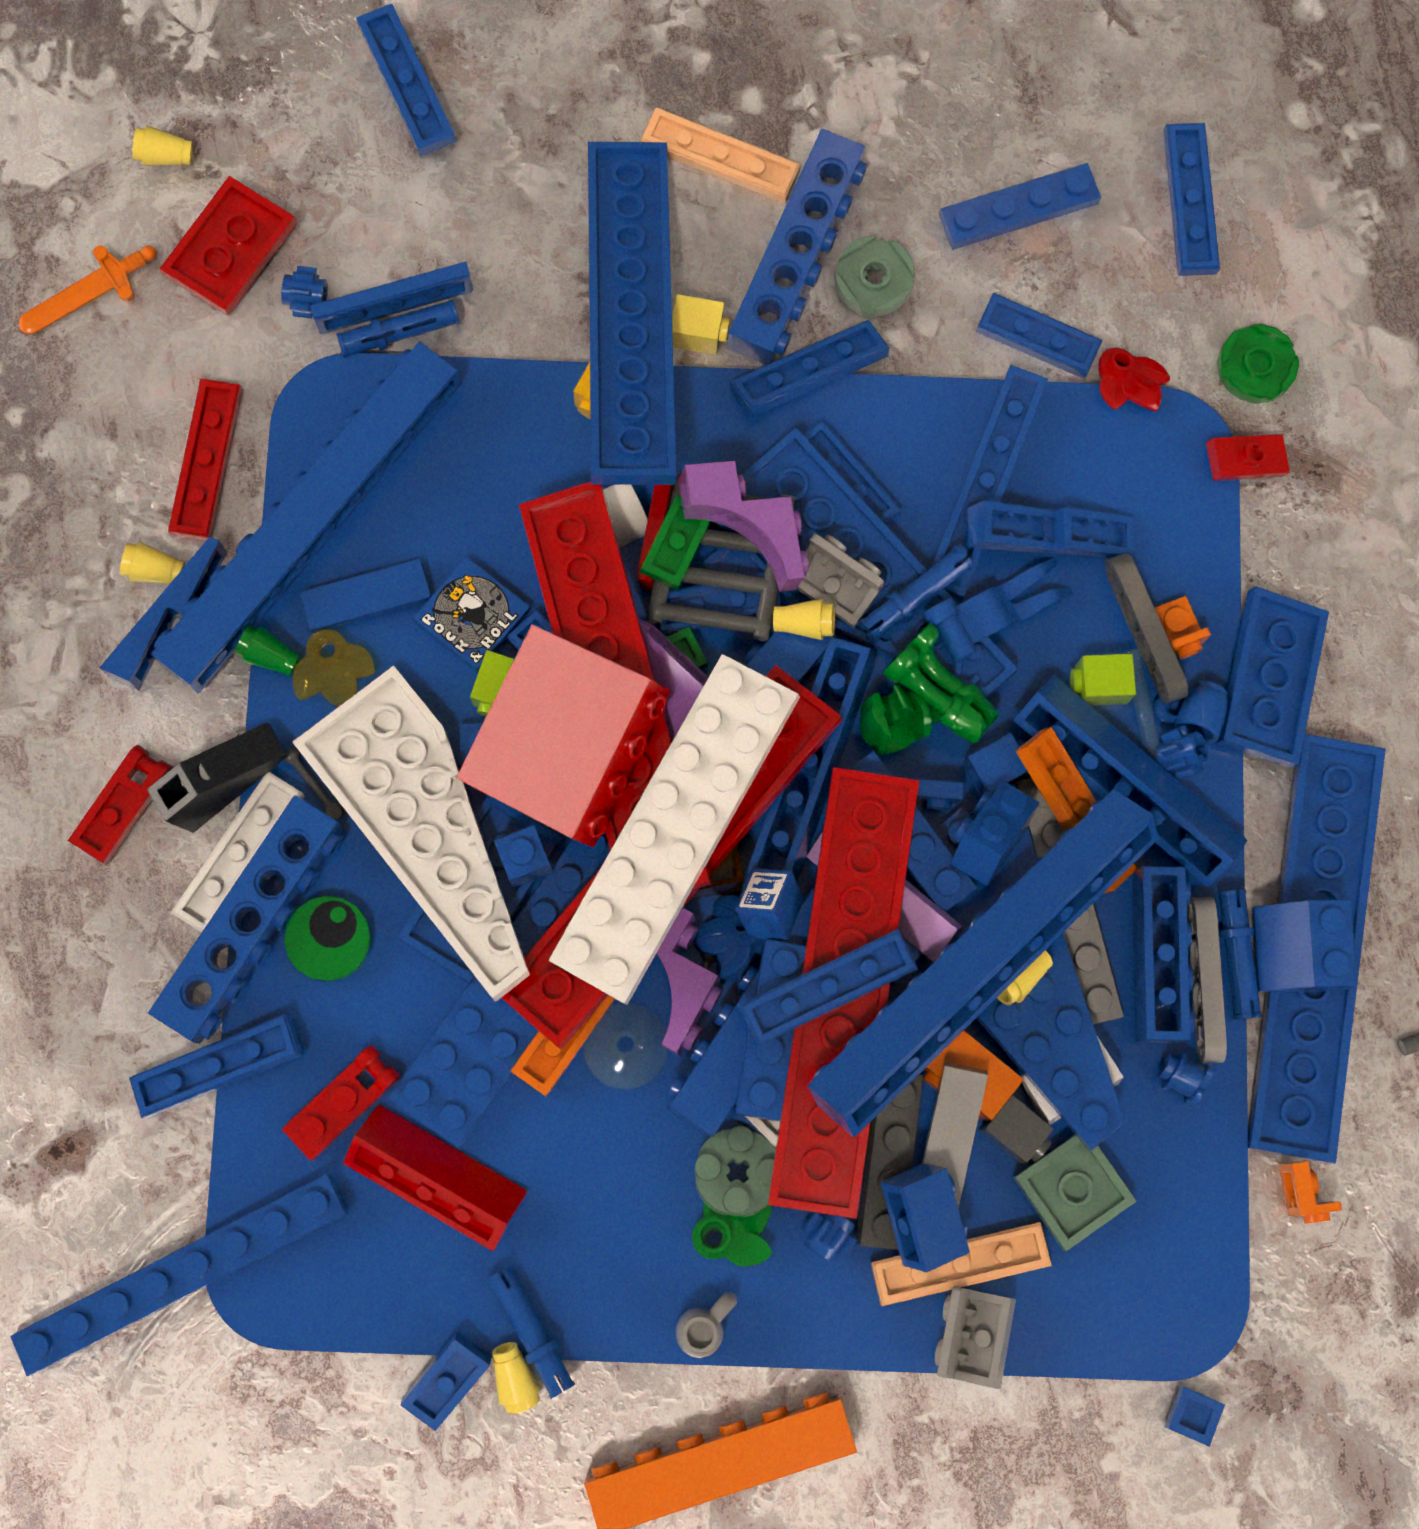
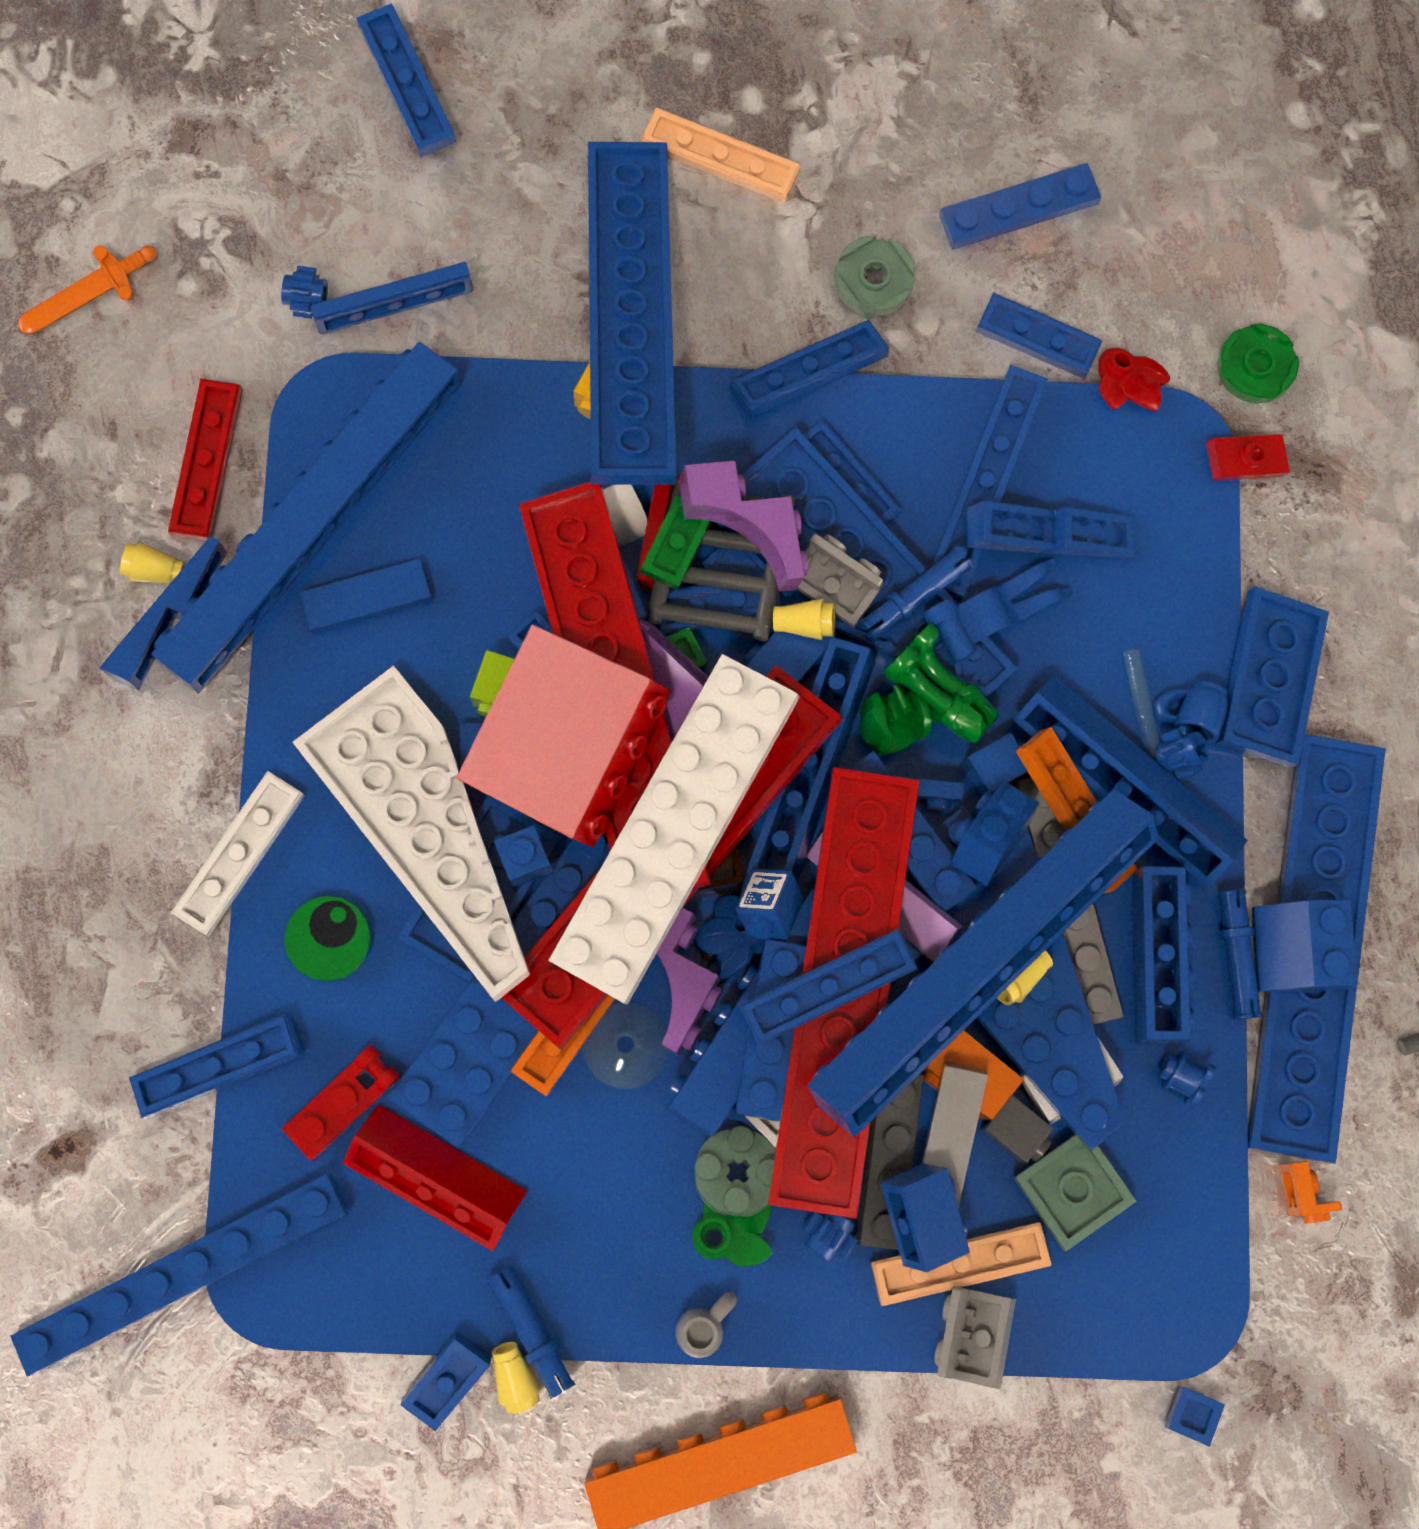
(118, 806): red plate -> none
(160, 148): light yellow cone -> none
(216, 777): black slope -> none
(228, 245): red plate -> none
(248, 894): blue brick -> none
(266, 651): green cone -> none
(332, 675): clear yellow plate -> none
(332, 809): dark grey hinge -> none
(397, 328): blue pin -> none
(471, 613): tile -> none
(698, 324): light yellow brick -> none
(829, 158): blue brick -> none
(1104, 679): lime brick -> none
(1146, 628): dark grey beam -> none
(1182, 627): orange bracket -> none
(1191, 199): blue tile -> none
(1207, 981): light grey beam -> none

